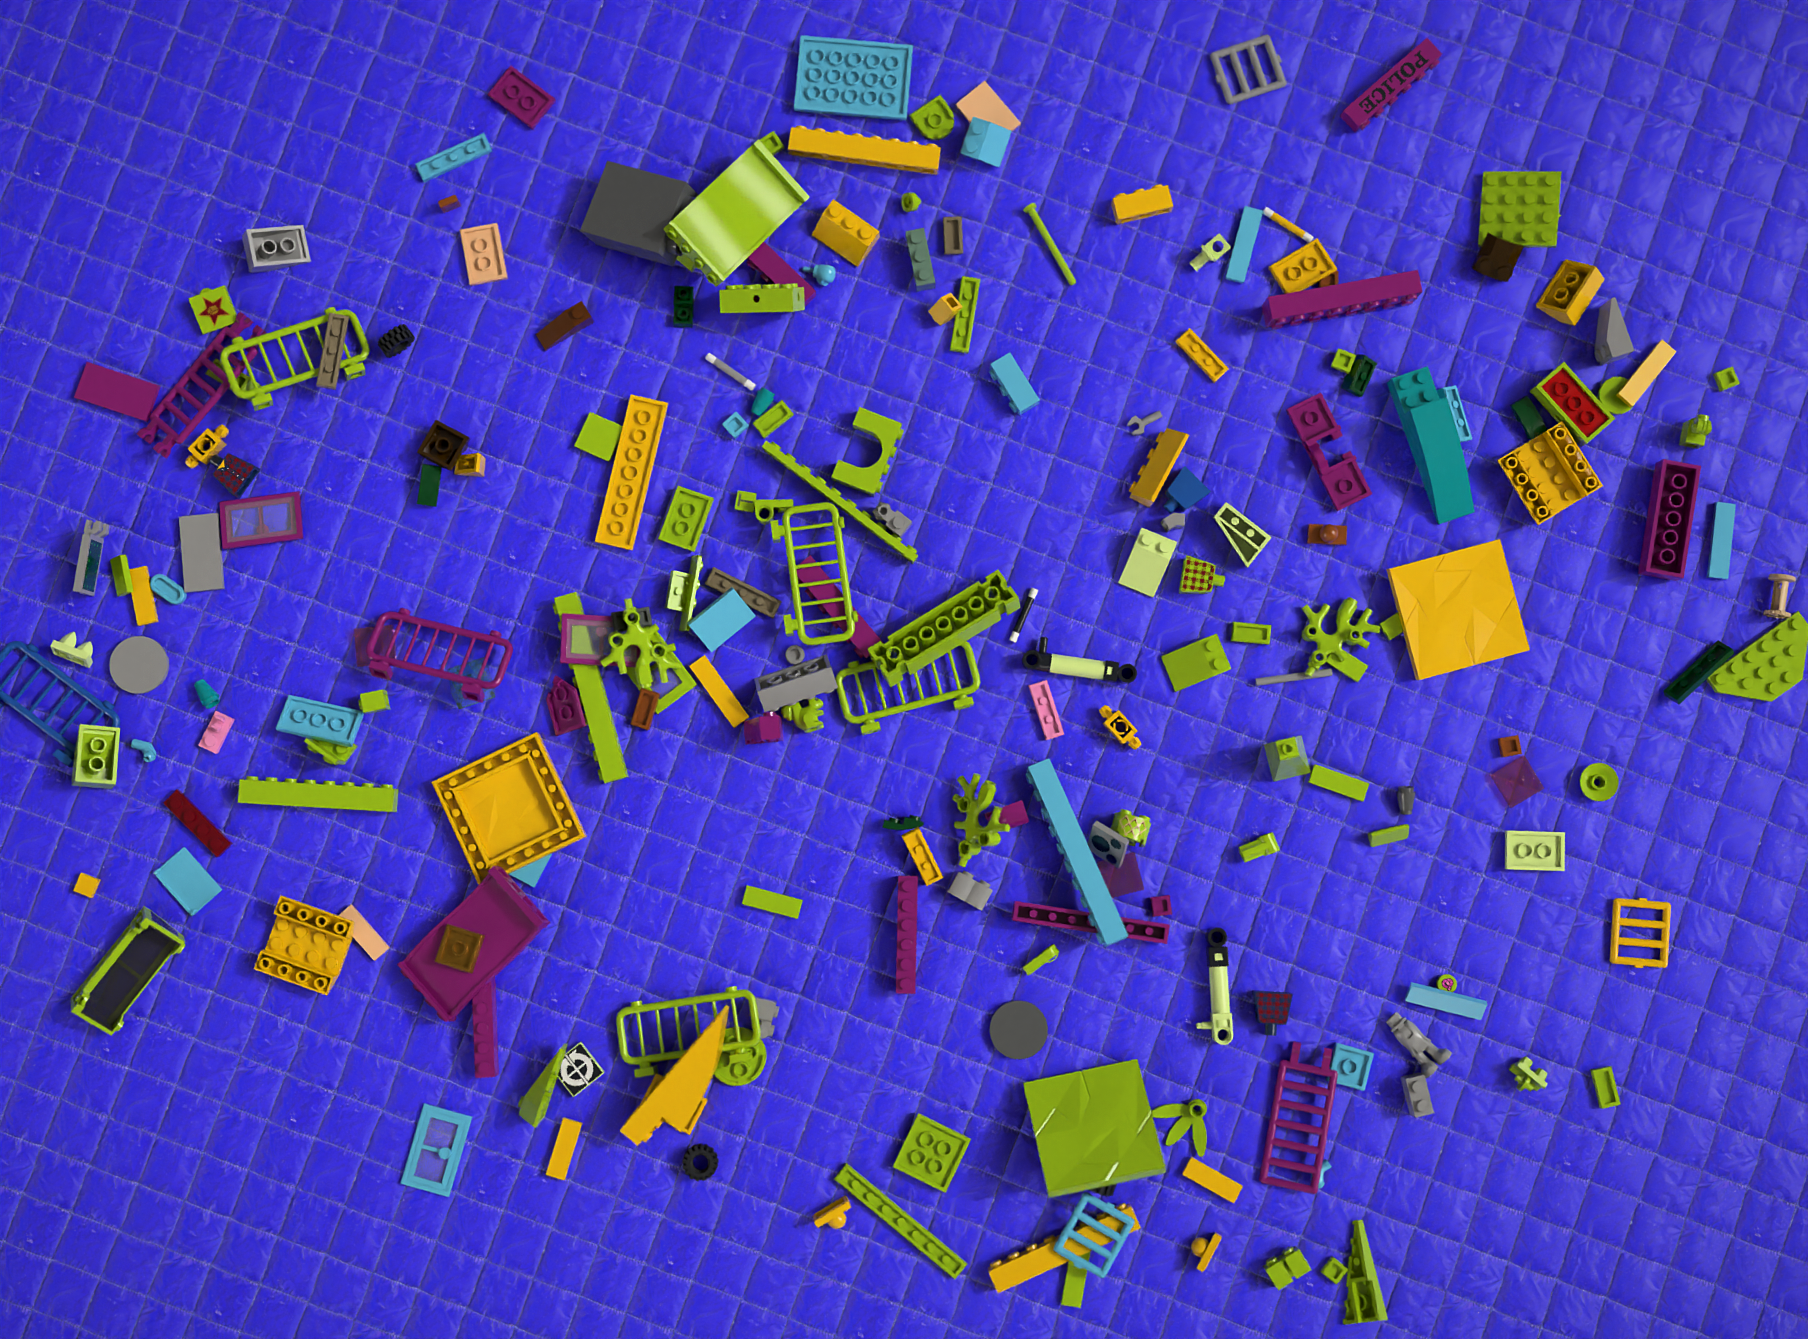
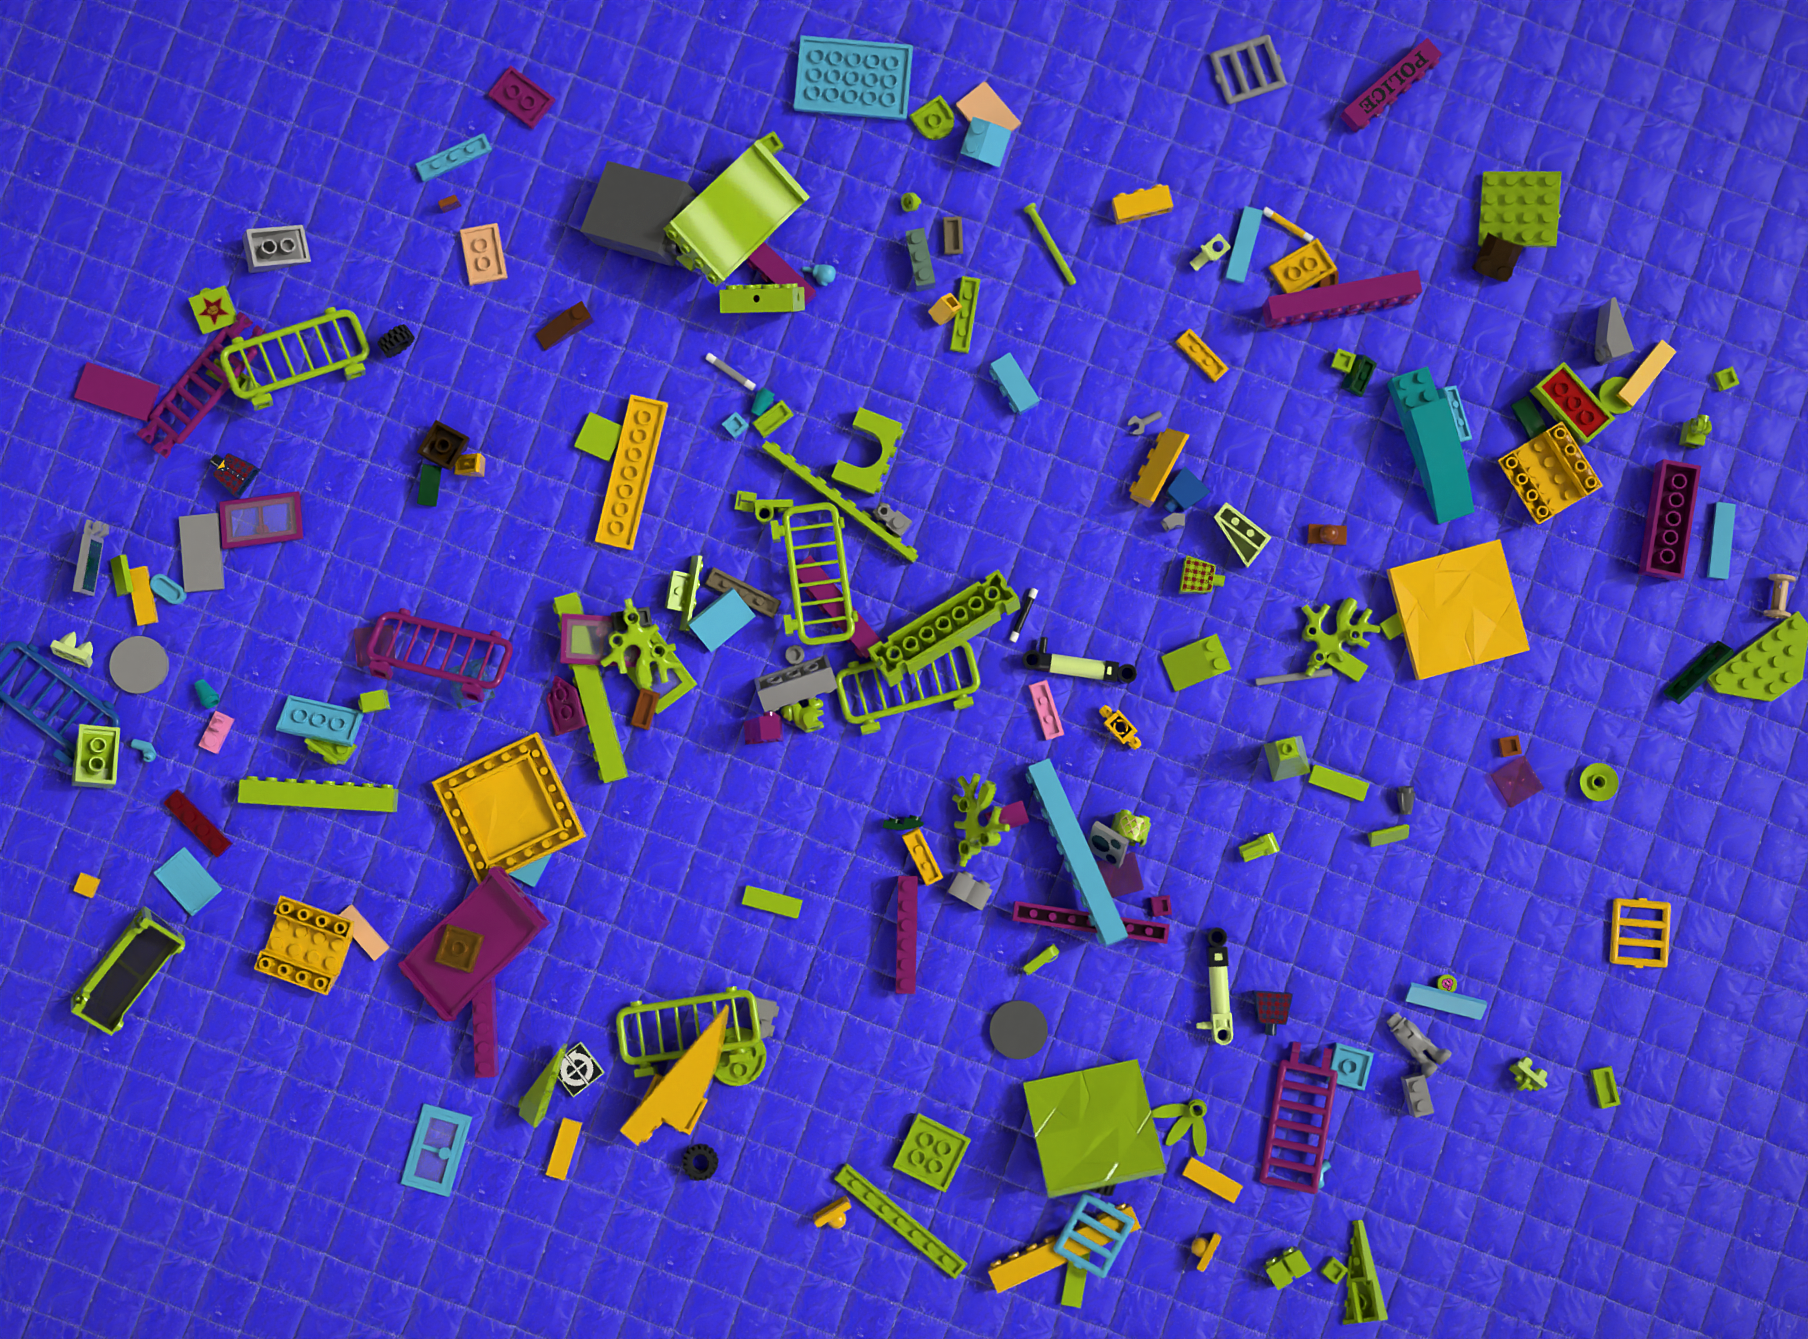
(221, 432): yellow piece -> none
(332, 351): dark tan tile -> none
(683, 306): dark green slope -> none
(686, 518): lime plate -> none
(719, 691): yellow tile -> none
(845, 233): yellow slope -> none
(864, 150): yellow brick -> none
(1147, 562): yellowish green slope -> none
(1251, 633): lime tile -> none
(1343, 480): magenta plate -> none
(1535, 850): yellowish green plate -> none
(1570, 291): yellow slope -> none

